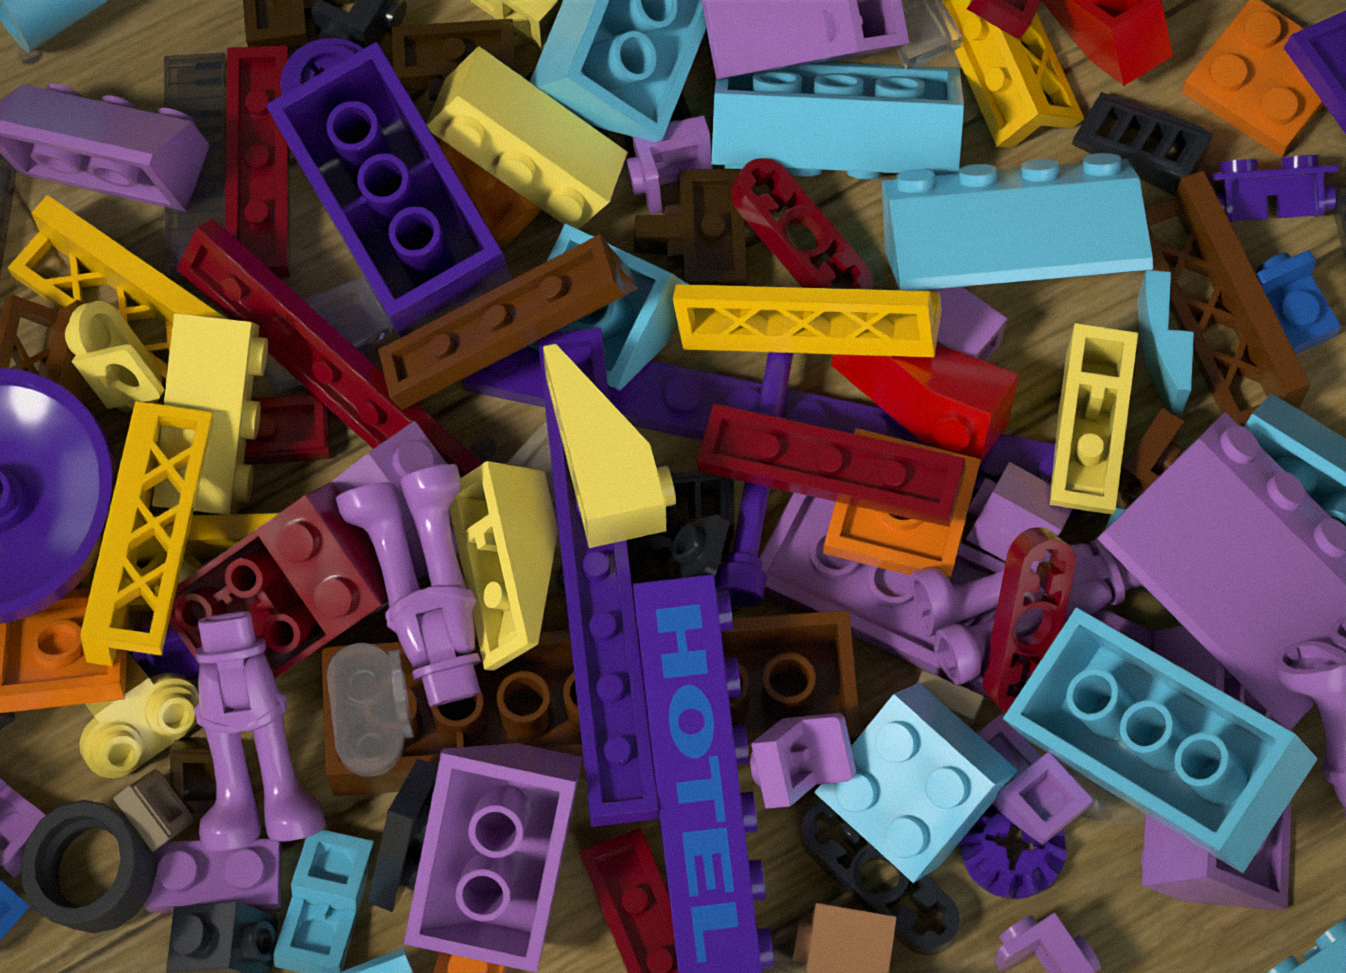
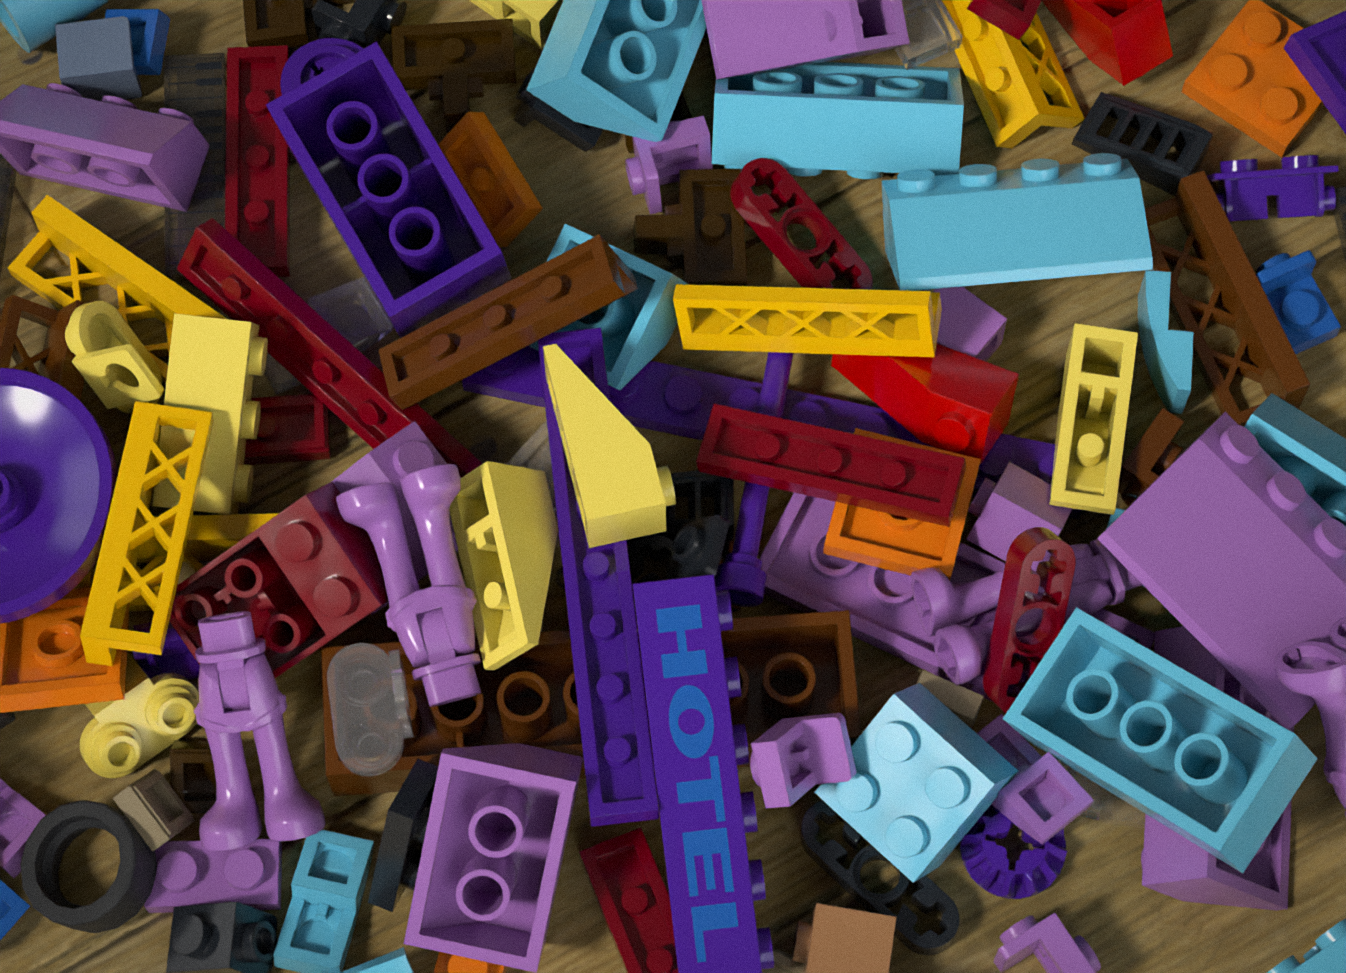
(98, 58): none -> sand blue panel
(148, 35): none -> blue plate
(526, 139): light yellow brick -> none

